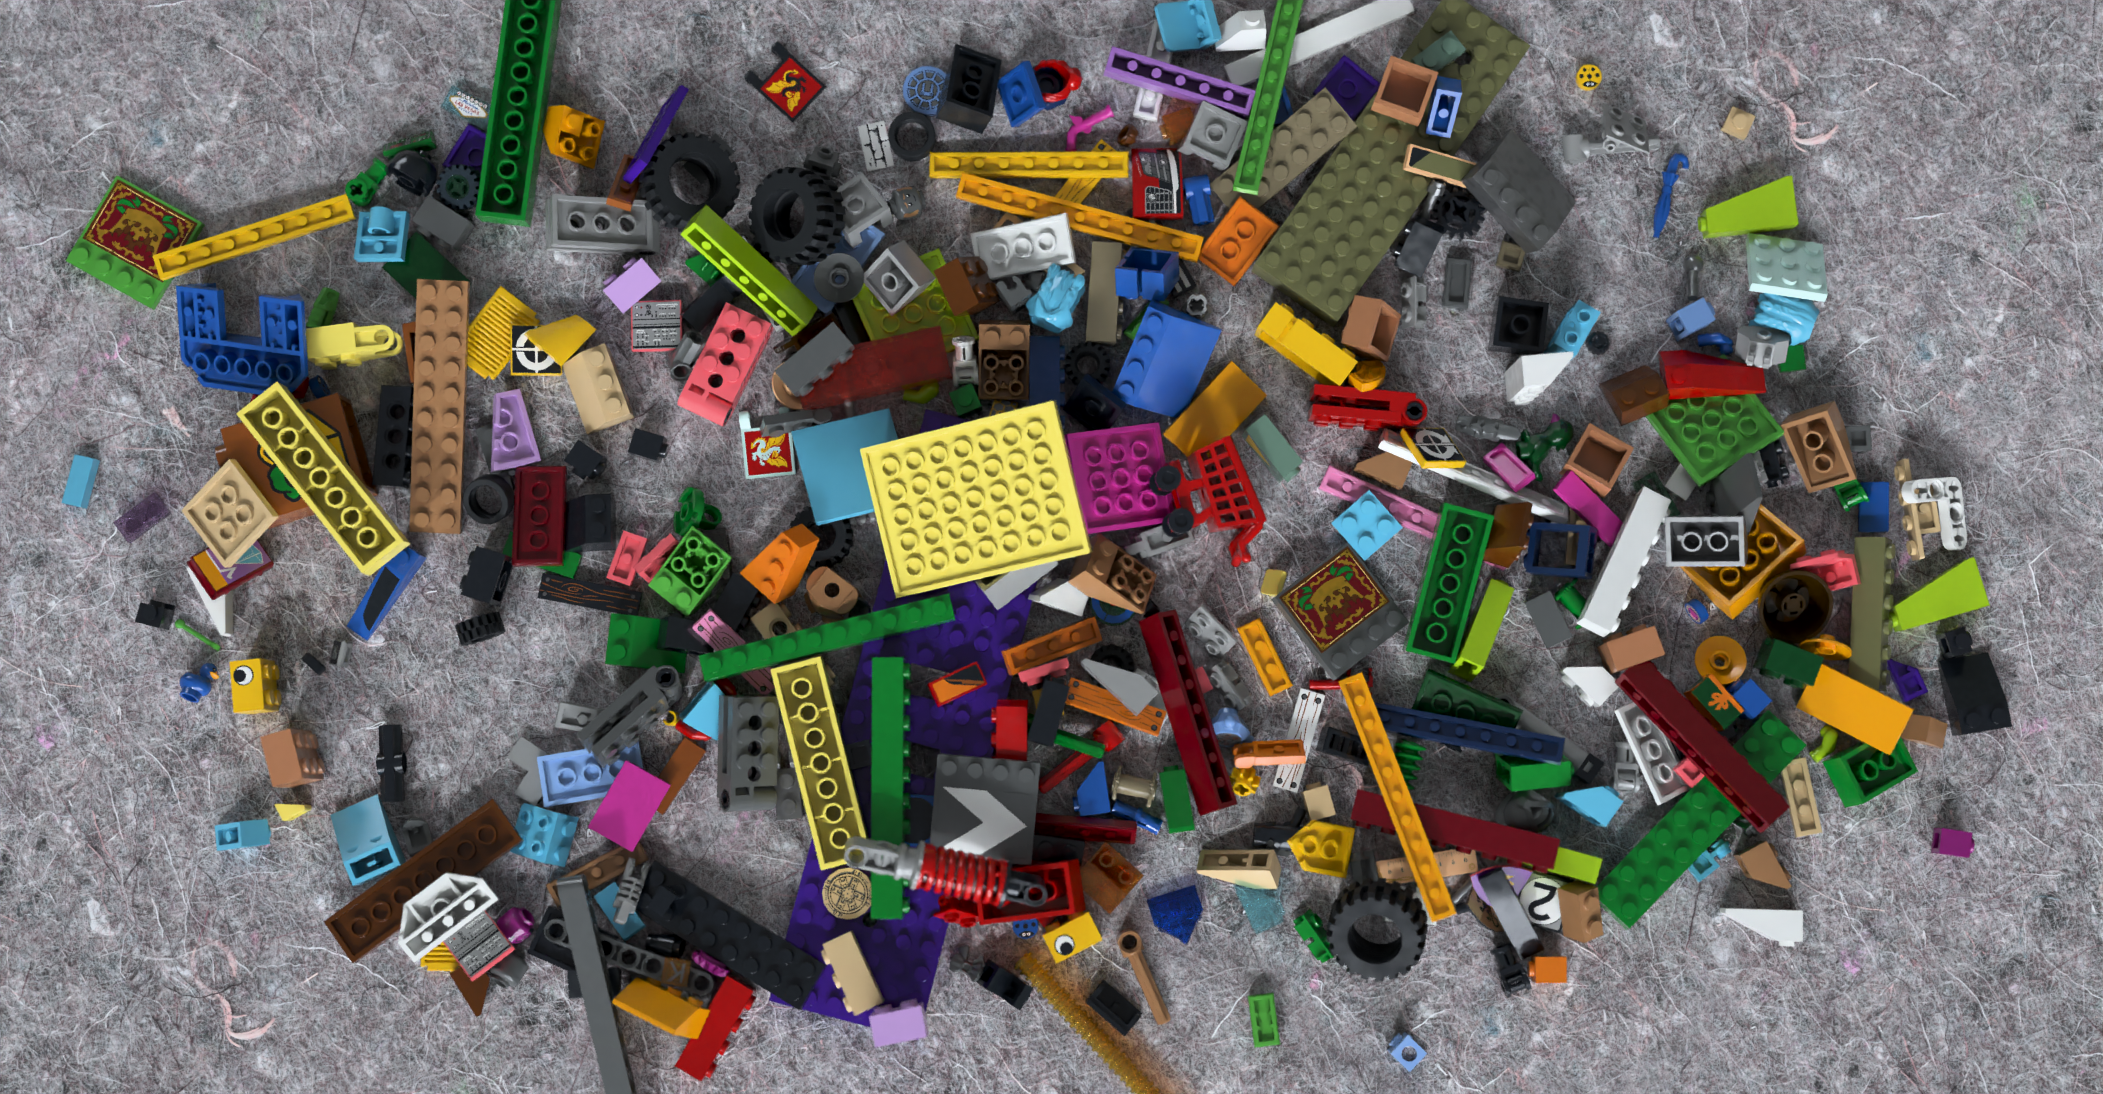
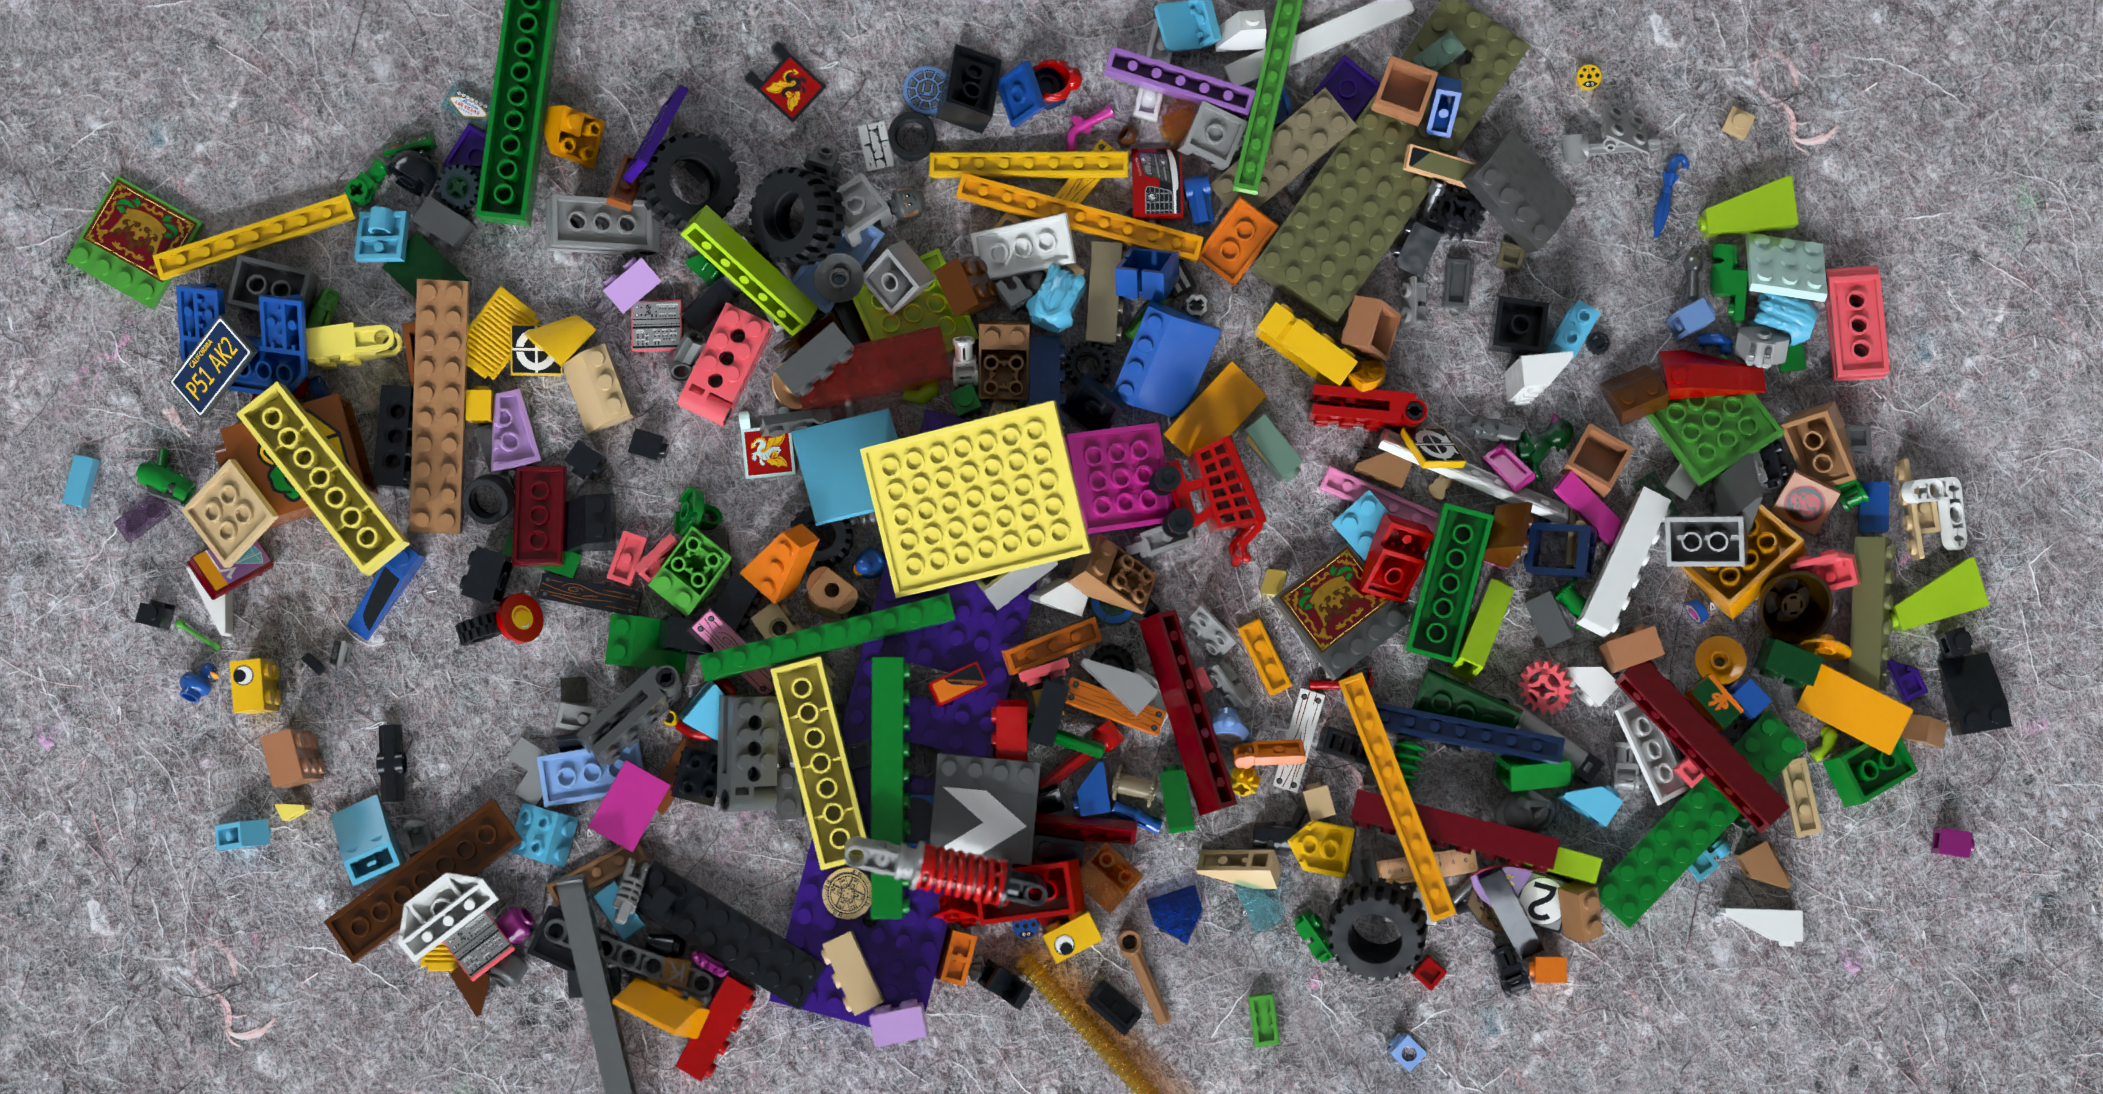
(164, 482): none -> green piece
(213, 366): none -> tile
(260, 277): none -> dark grey brick
(479, 405): none -> yellow brick
(519, 618): none -> red tile
(568, 743): none -> black slope
(574, 689): none -> clear smoke tile
(696, 777): none -> black hinge
(870, 563): none -> blue animal
(956, 957): none -> orange hinge
(1049, 799): none -> black tile
(1395, 558): none -> red slope
(1429, 972): none -> red tile
(1439, 486): none -> tan piece
(1554, 680): none -> coral gear
(1727, 281): none -> green plate
(1805, 501): none -> tile
(1865, 288): none -> coral hinge

